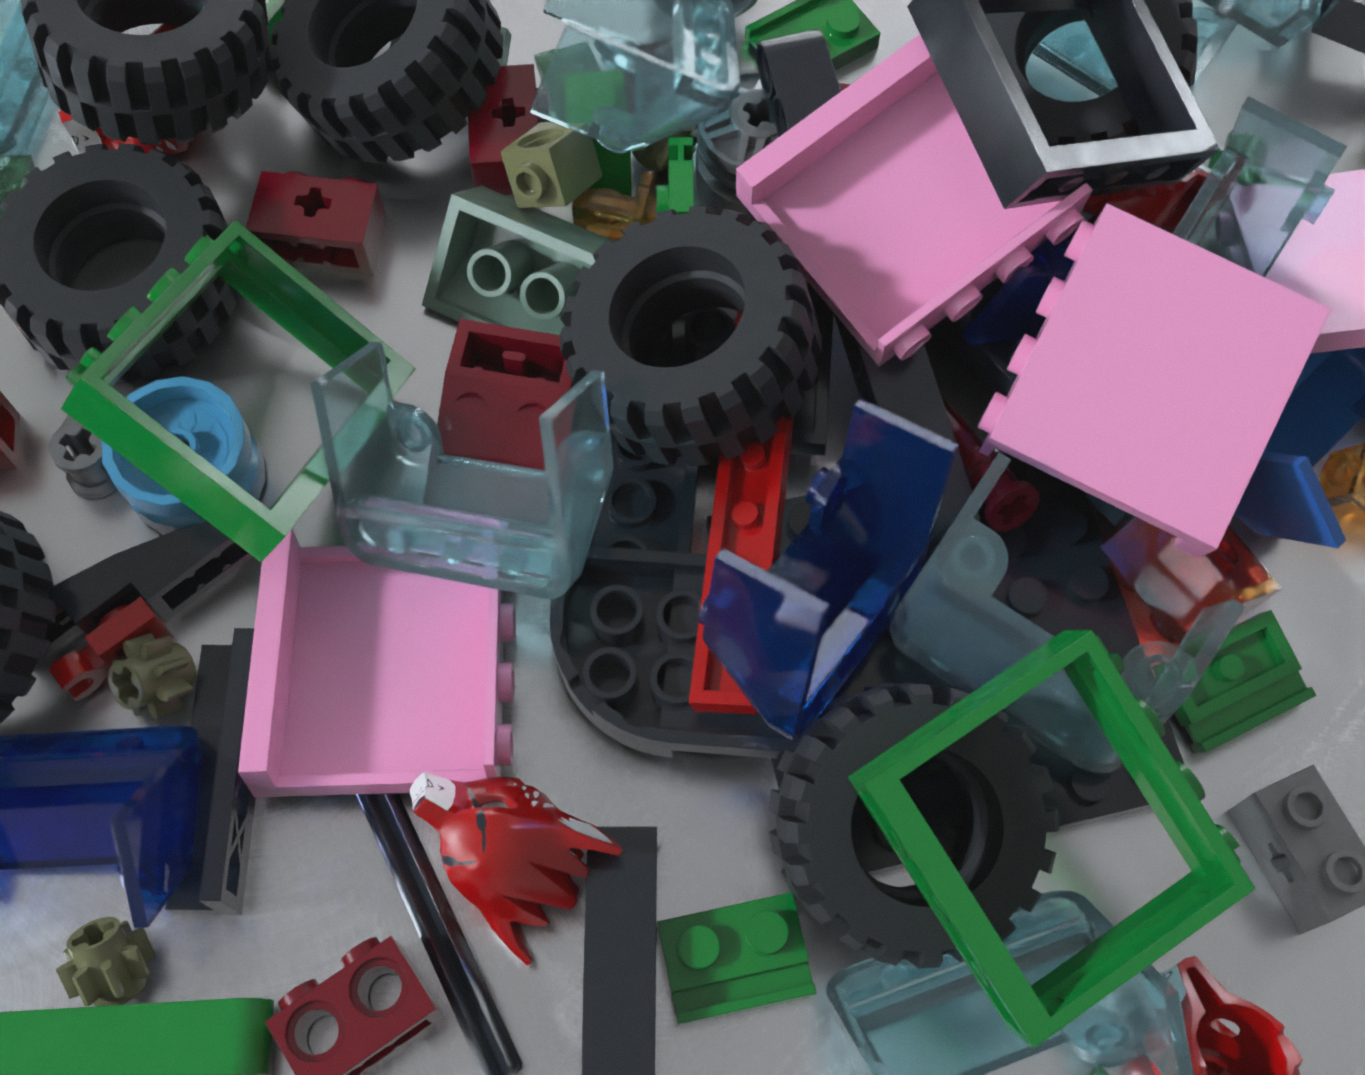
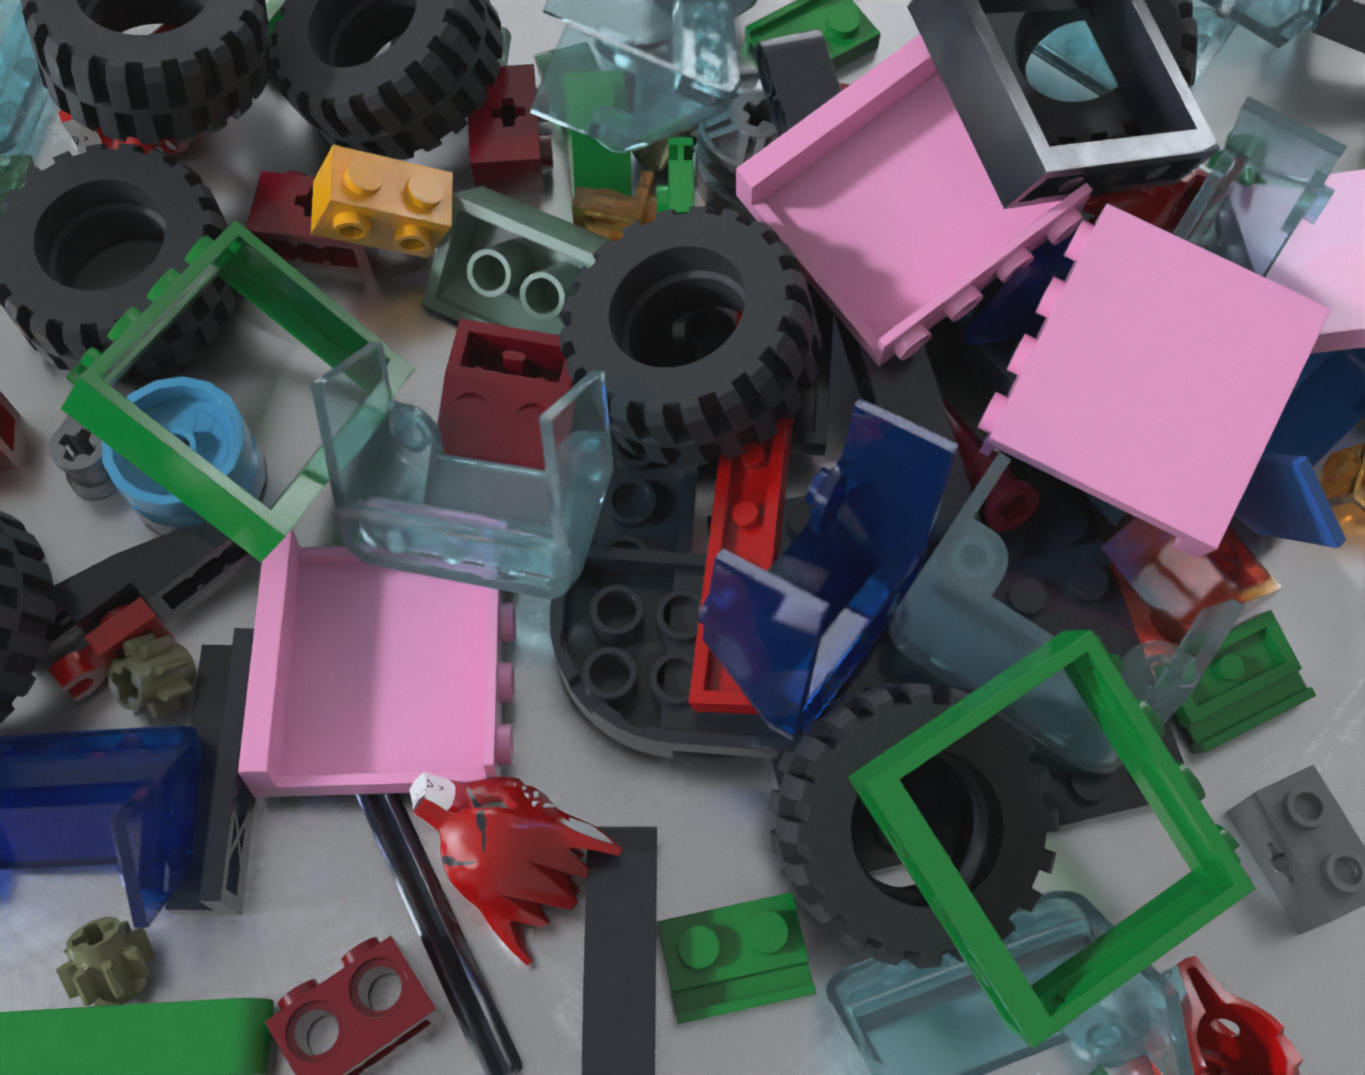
(381, 202): none -> light orange brick
(550, 166): olive brick -> none

